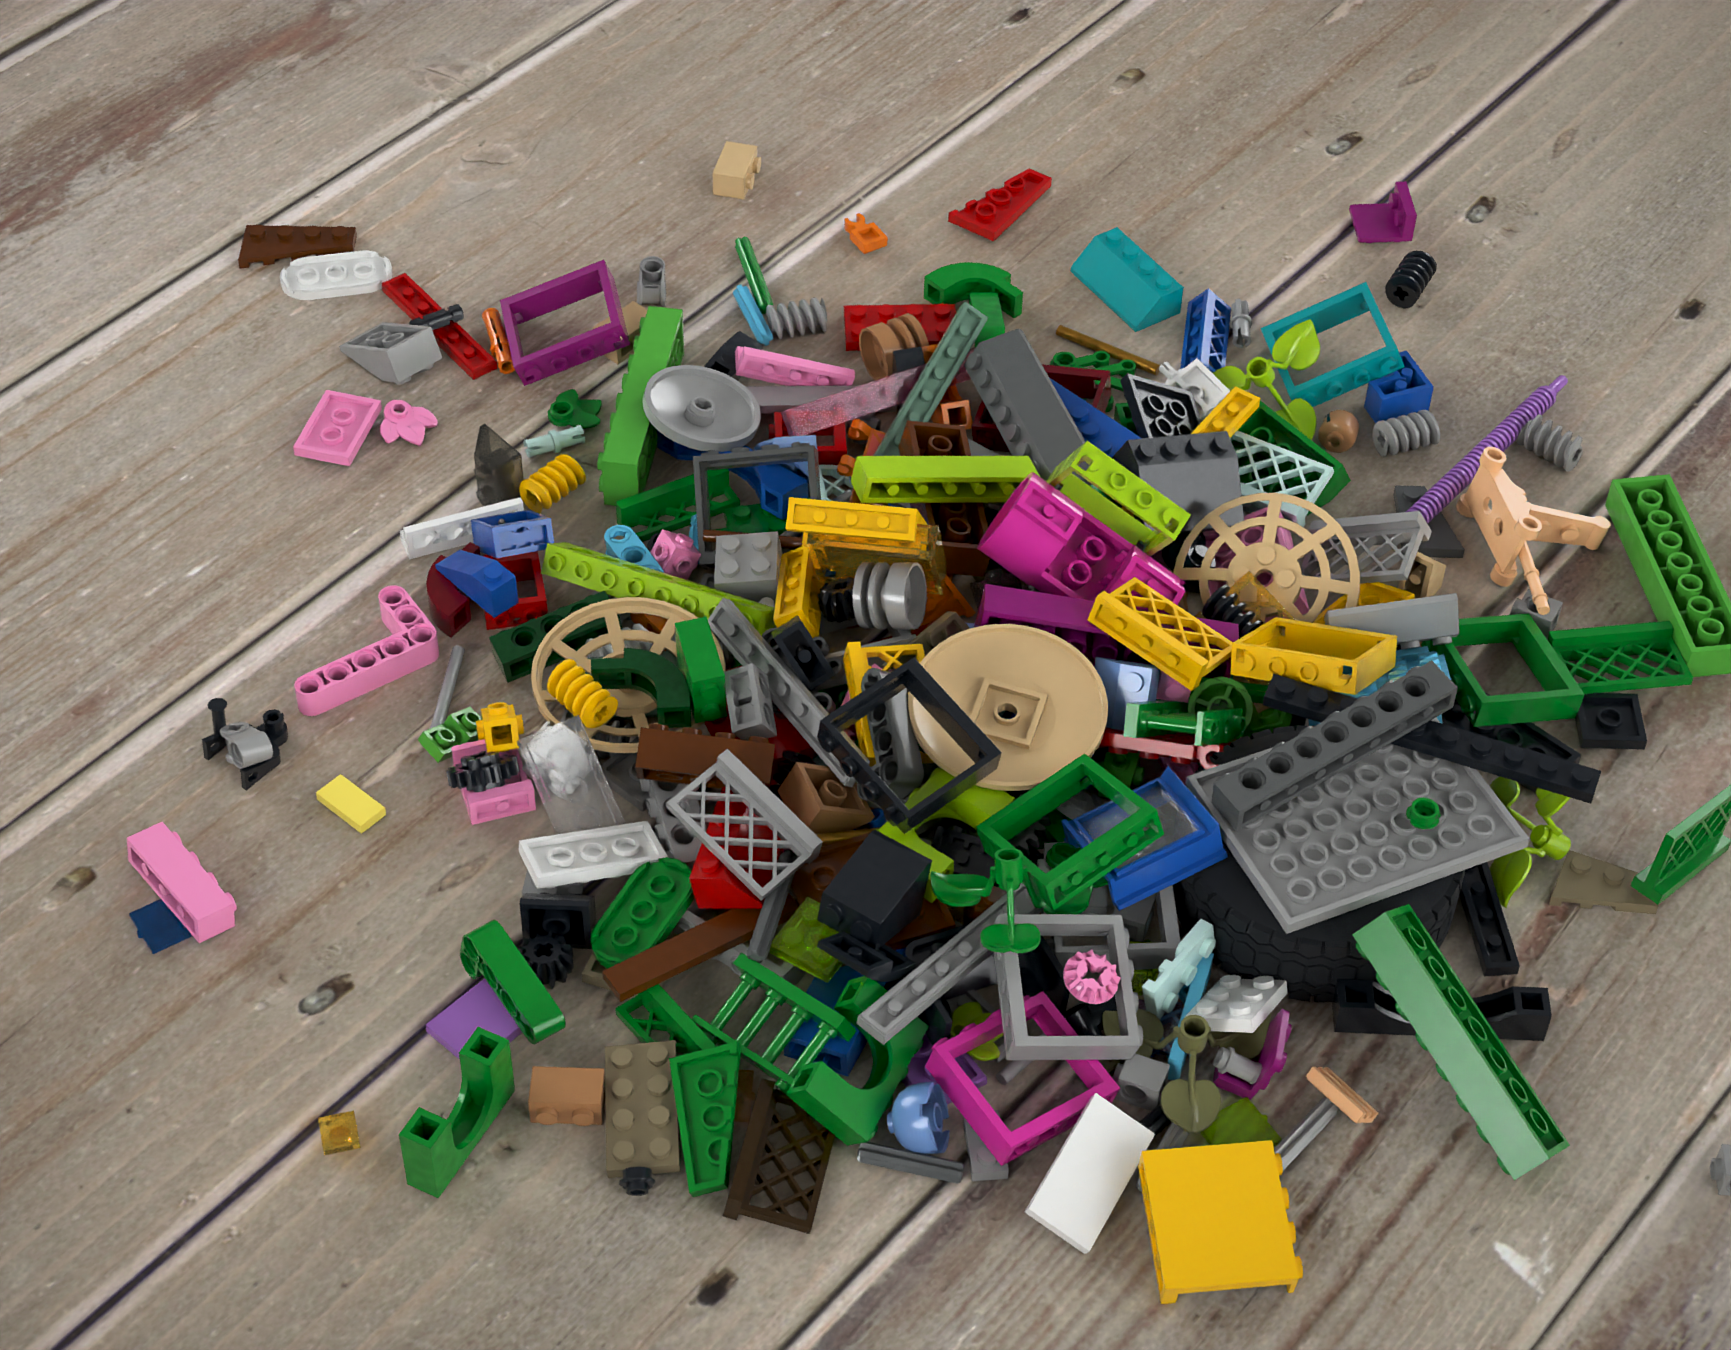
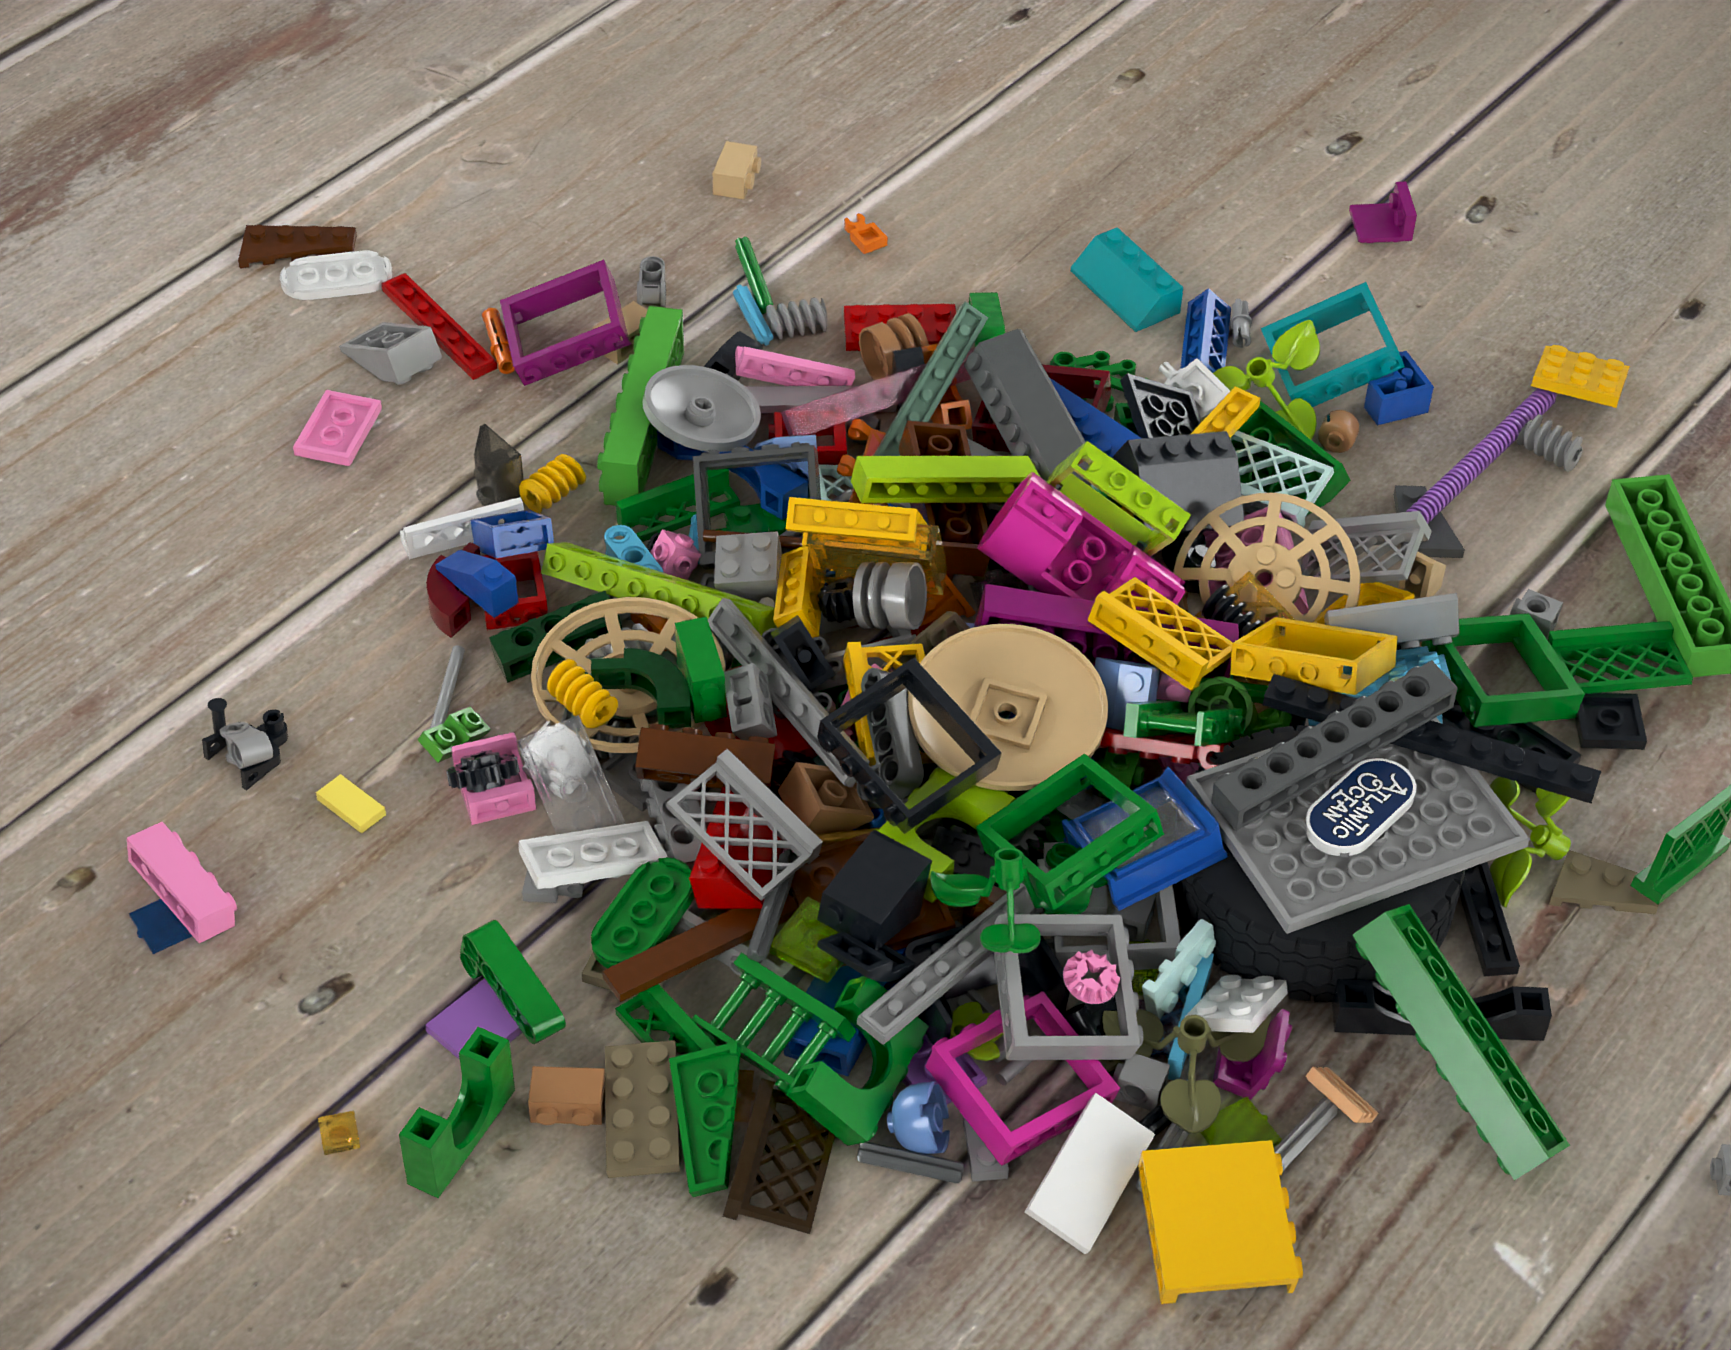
(407, 650): bright pink beam -> none
(408, 424): bright pink plate -> none
(440, 318): black axle -> none
(499, 727): yellow brick -> none
(548, 957): black gear -> none
(554, 441): light aqua pin -> none
(562, 914): black slope -> none
(574, 411): green plate -> none
(637, 1180): black plate -> none
(955, 282): green arch -> none
(1001, 206): red wing -> none
(1113, 351): pearl gold bar -> none
(1237, 1065): light grey pin -> none
(1360, 807): none -> tile
(1406, 432): light grey piece -> none
(1410, 279): black piece -> none
(1423, 813): green plate -> none
(1517, 521): light nougat piece -> none
(1580, 375): none -> yellow plate

